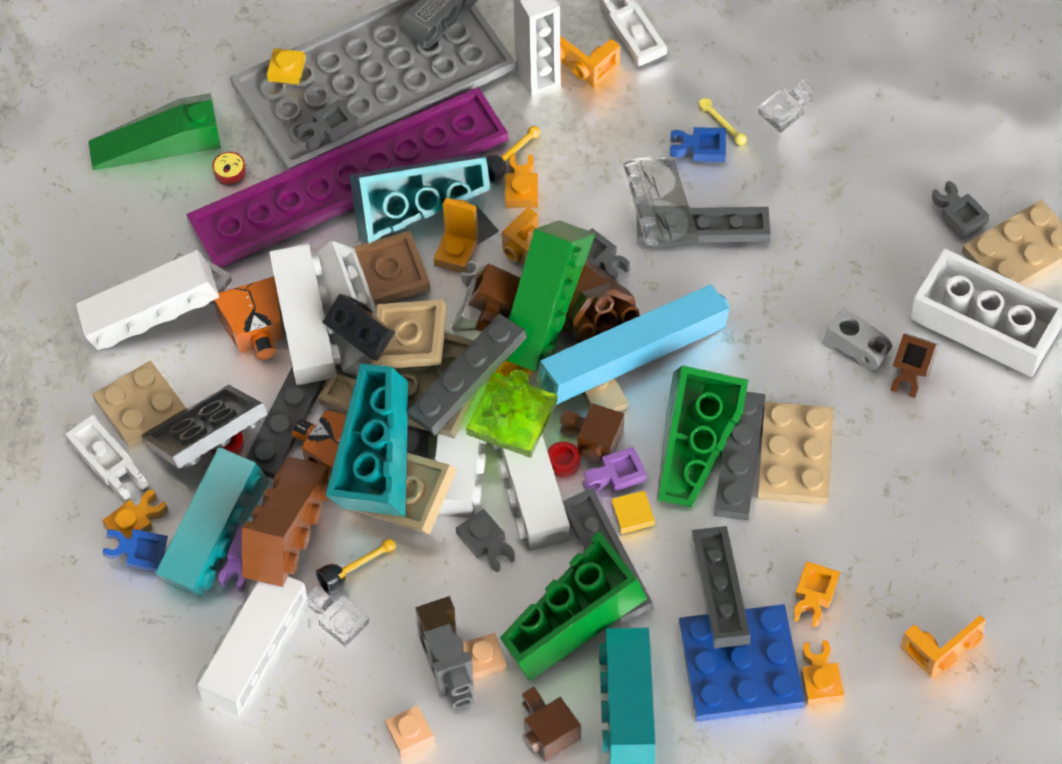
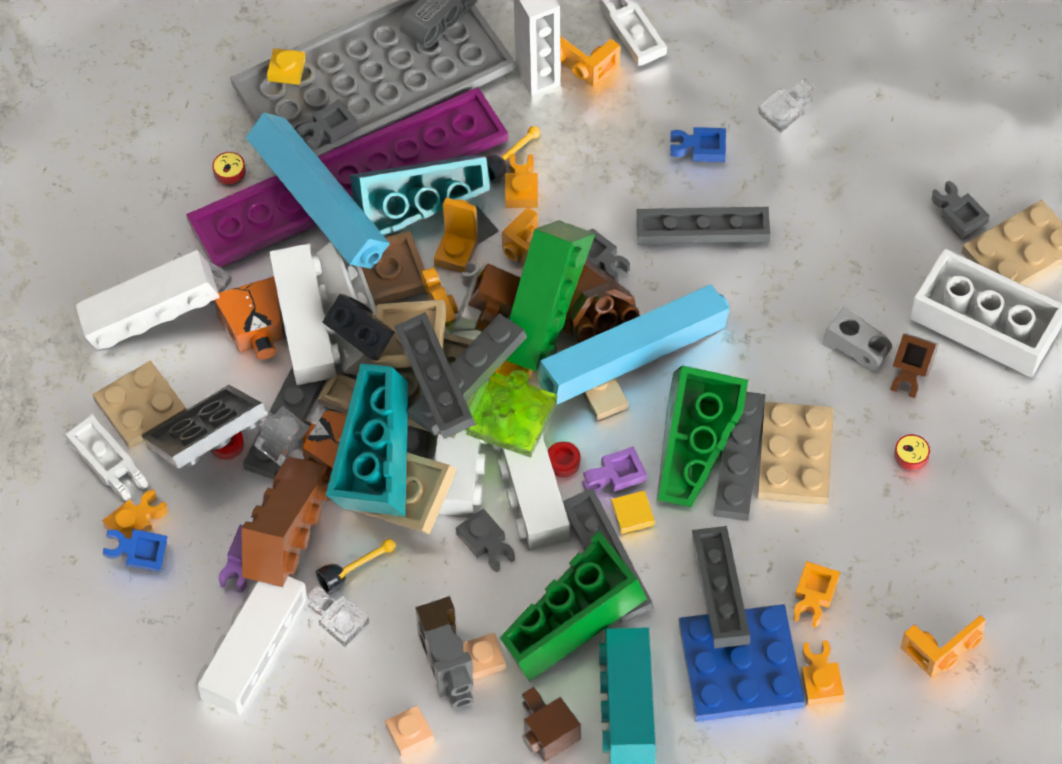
(169, 131): green wedge -> none
(211, 521): teal wedge -> none
(280, 435): none -> clear brick
(317, 191): none -> medium azure brick
(434, 375): none -> dark grey plate
(435, 292): none -> light orange plate
(596, 433): reddish brown brick -> none
(660, 202): clear windscreen -> none
(706, 106): light yellow hinge -> none
(912, 452): none -> tile

